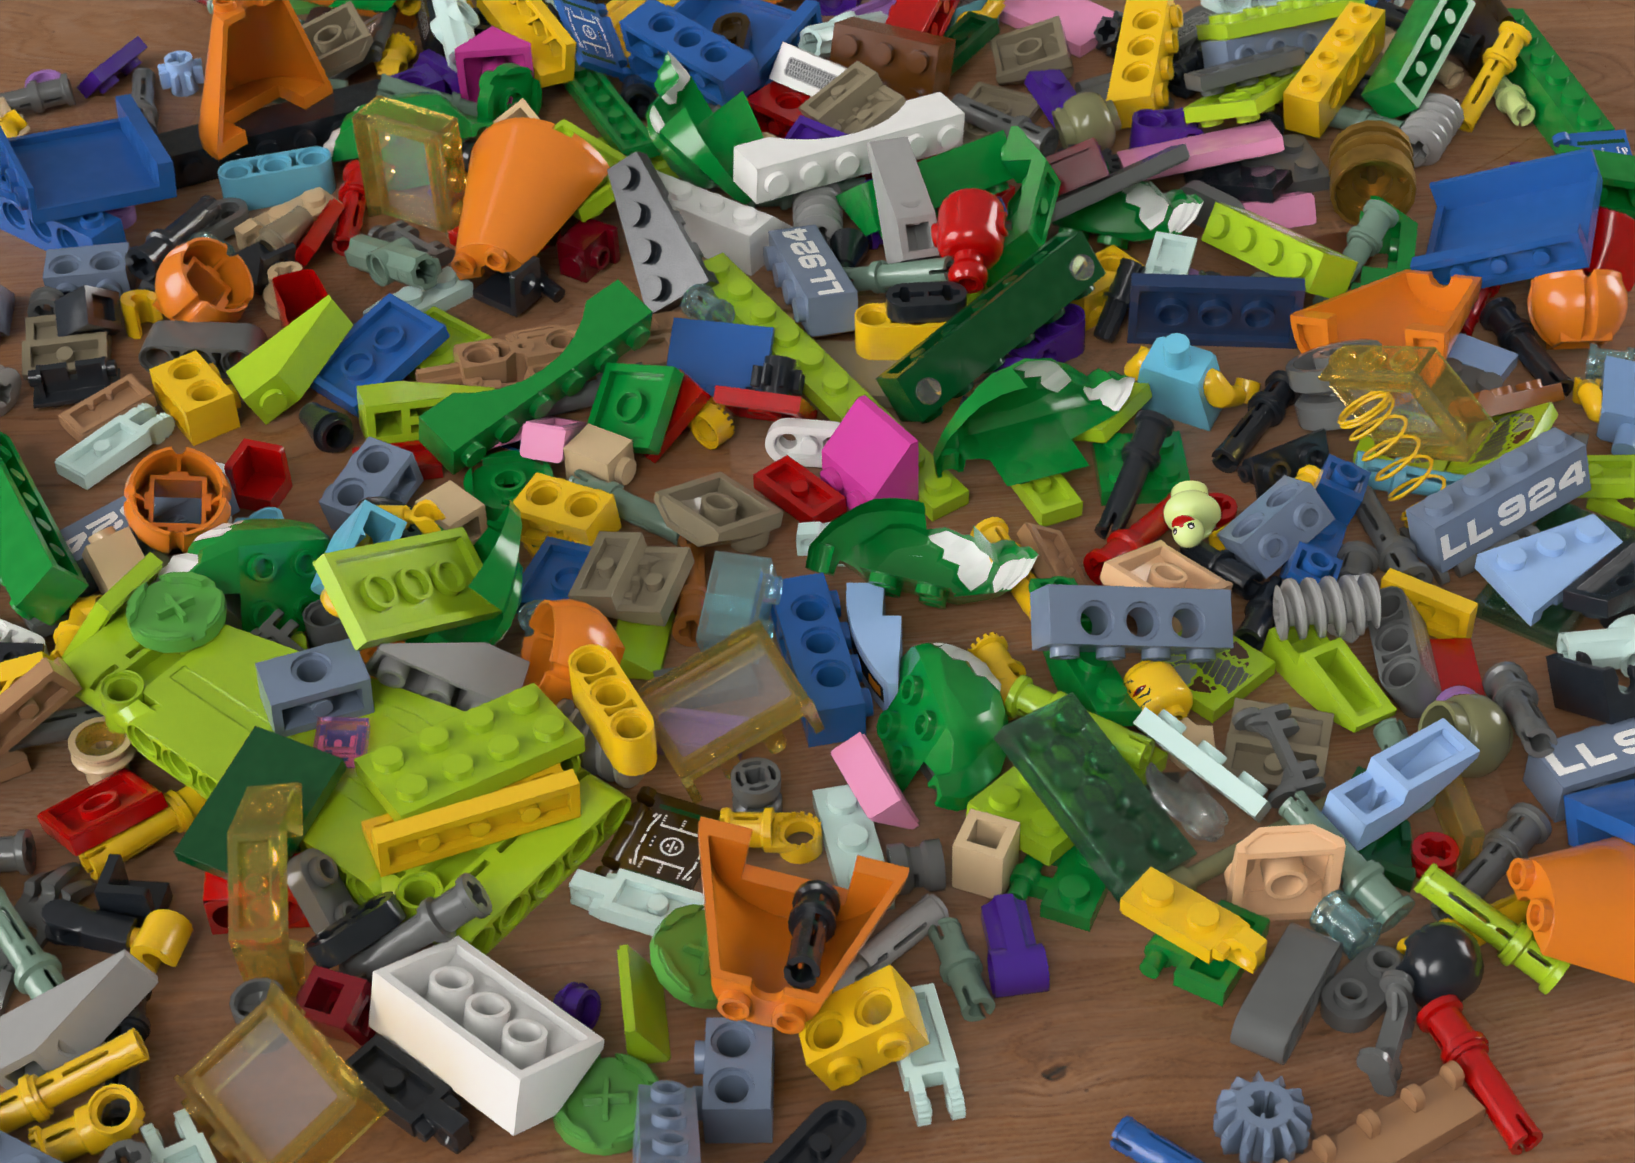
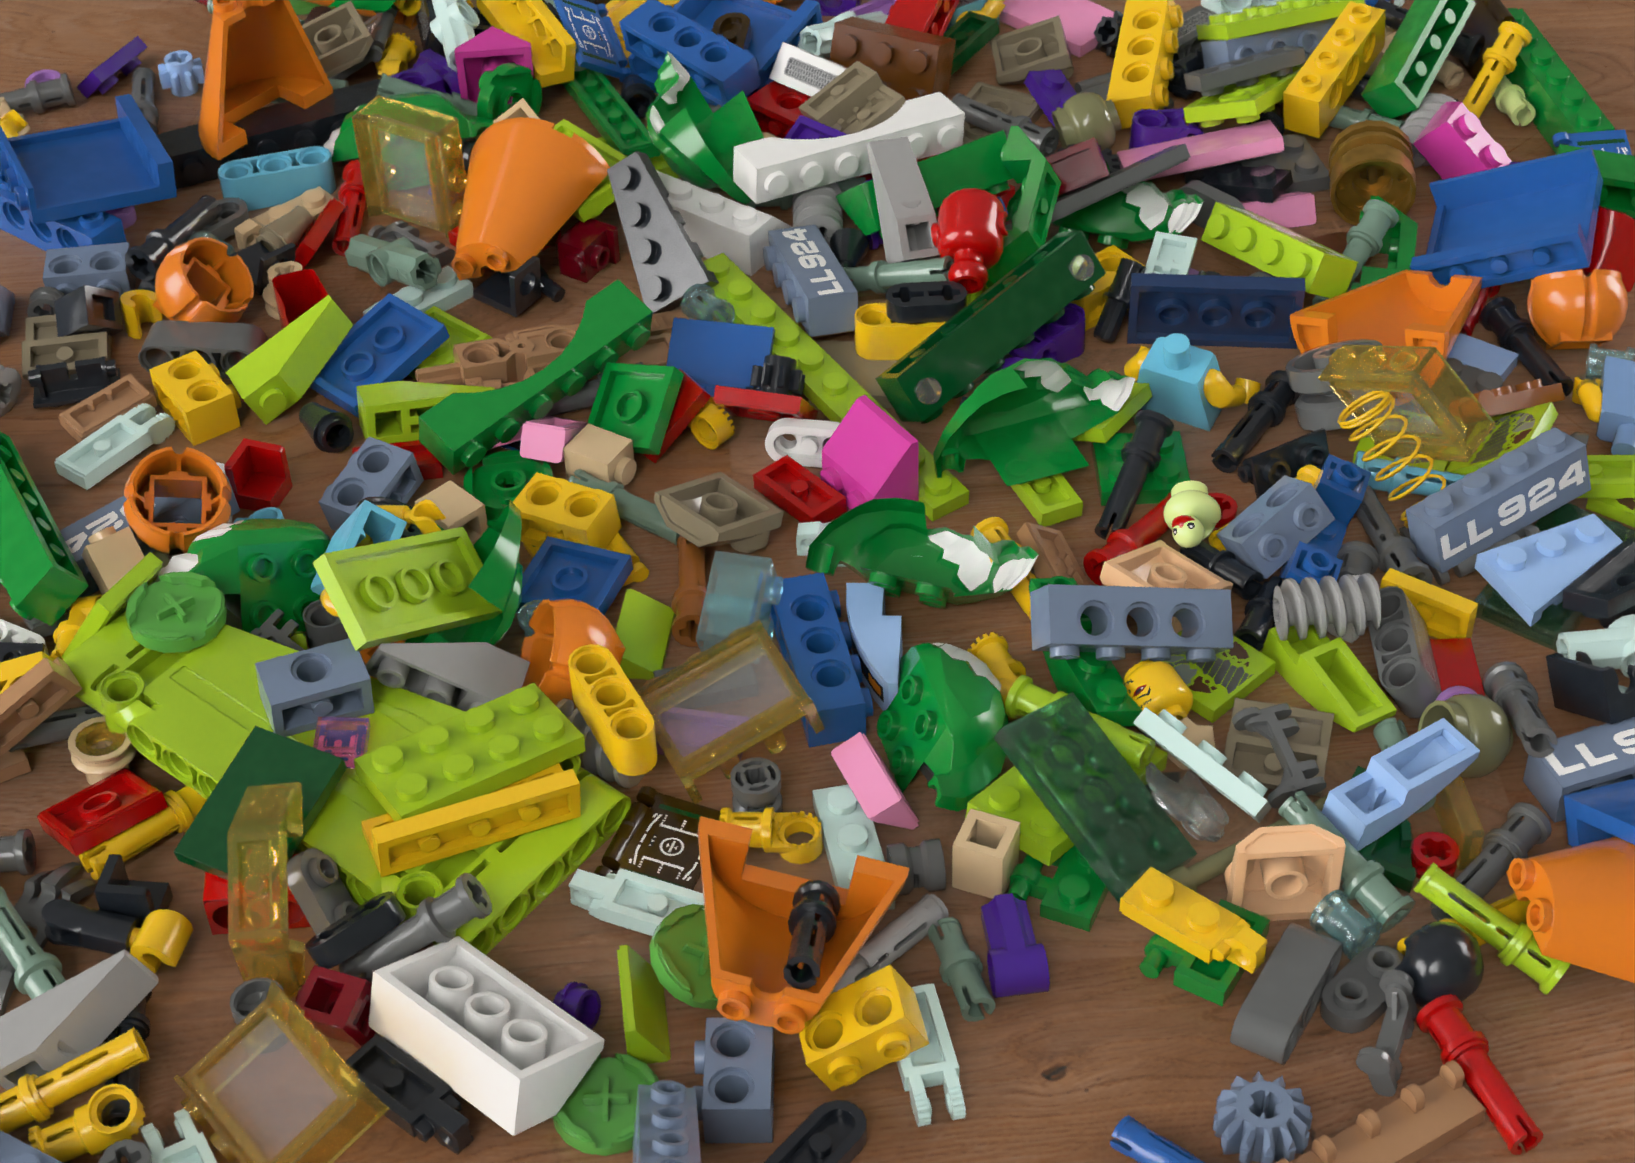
(632, 579): dark tan slope -> none
(1458, 143): none -> dark pink slope

